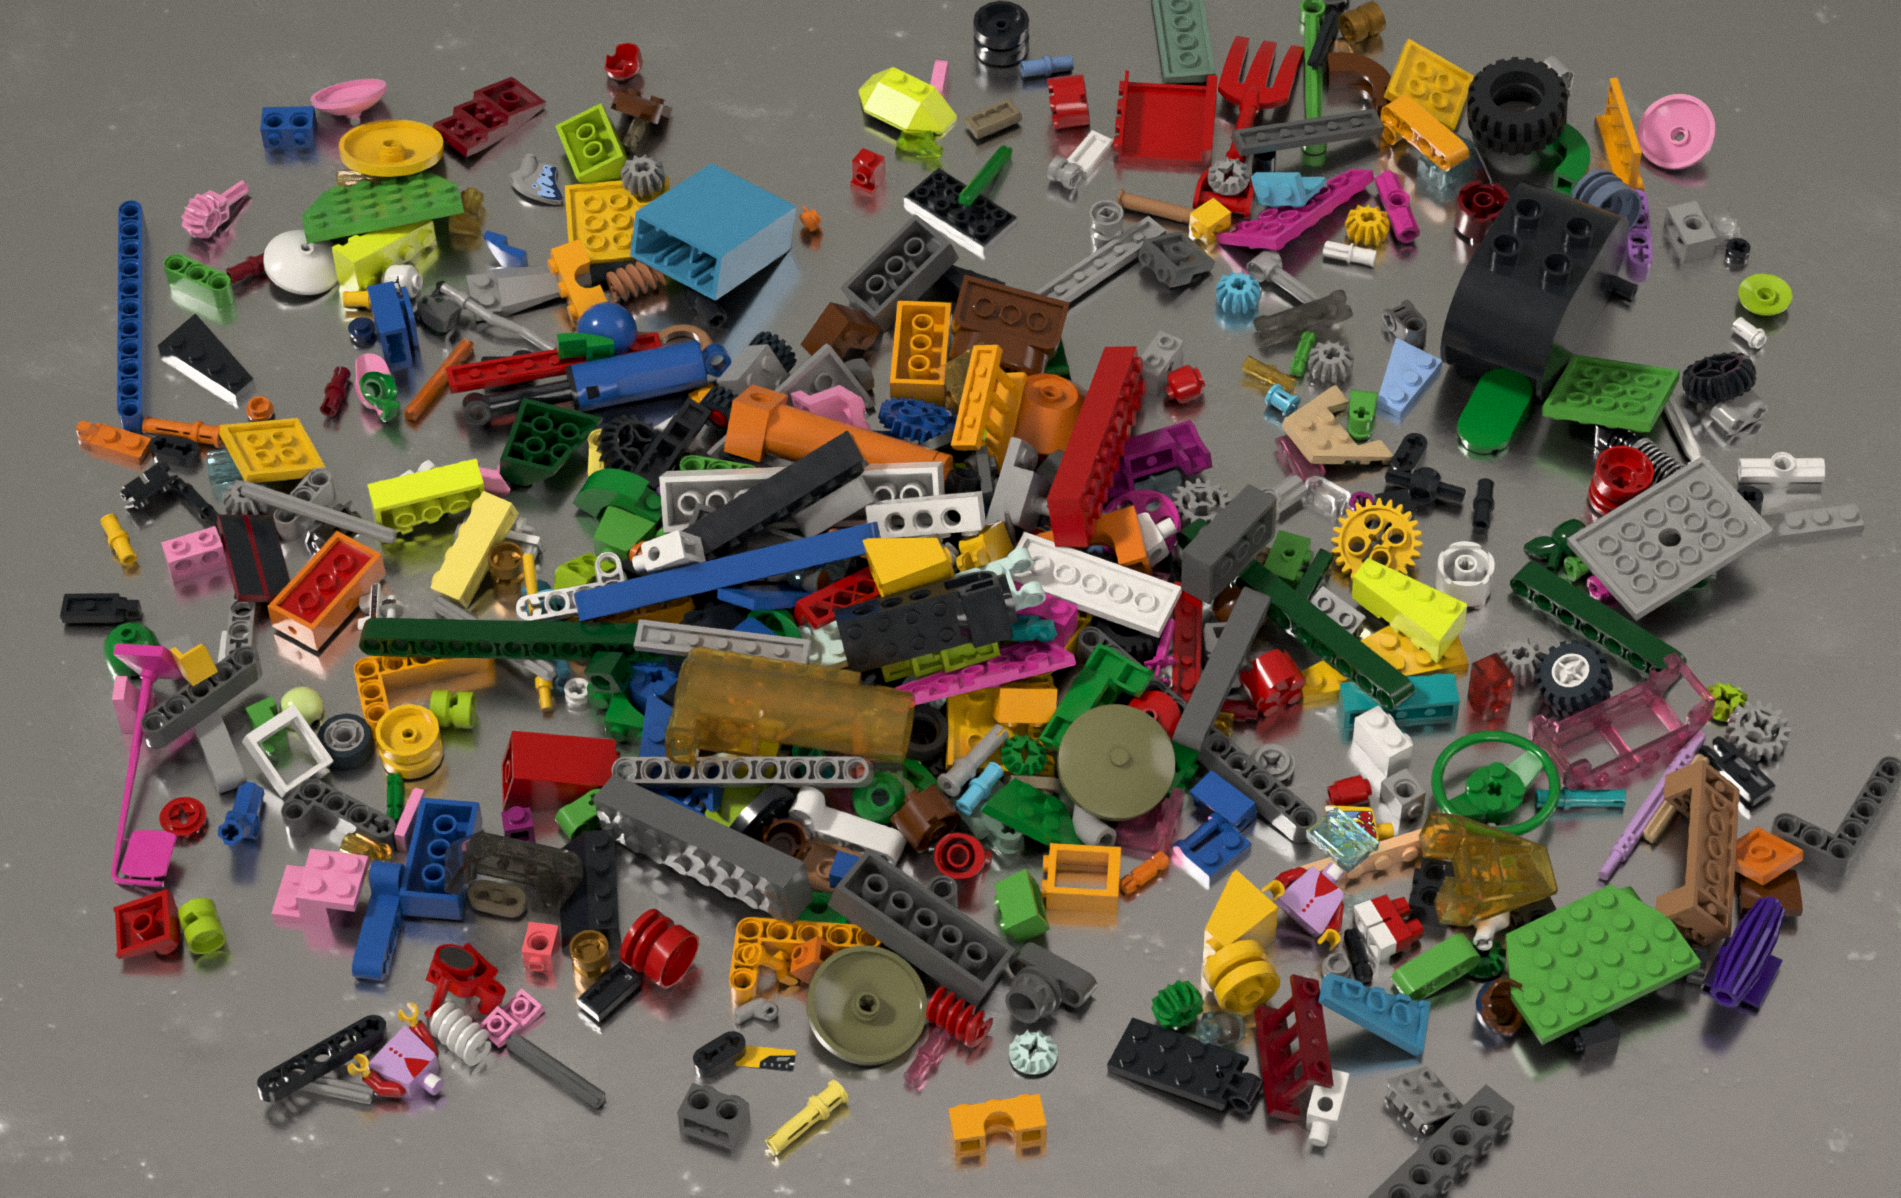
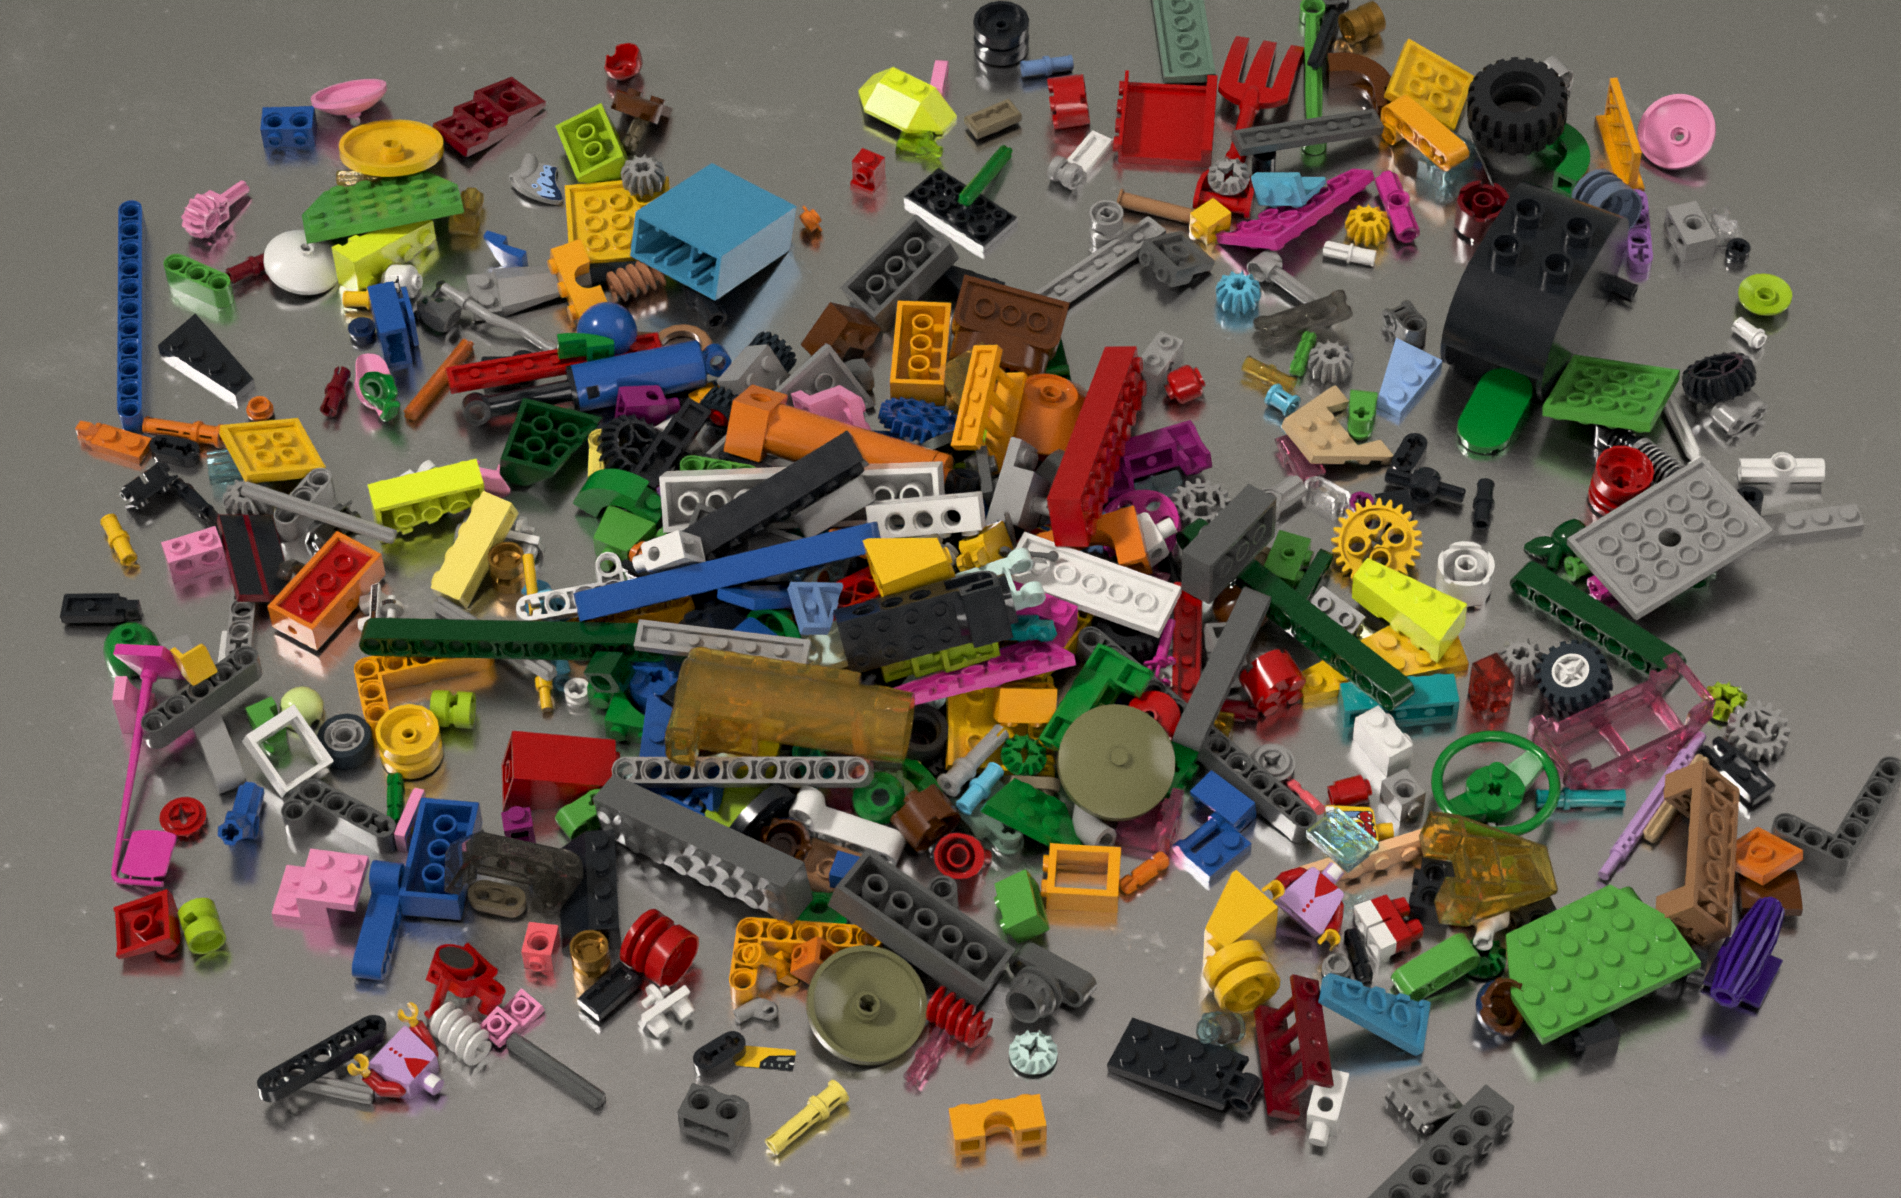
(288, 568): none -> clear smoke arm
(357, 844): clear yellow piece -> none
(579, 571): lime brick -> none
(645, 402): none -> magenta torso
(655, 1018): none -> white hips
(814, 605): none -> medium blue wing
(1052, 555): none -> dark grey hinge
(1177, 1005): green gear -> none
(1306, 796): none -> coral piece

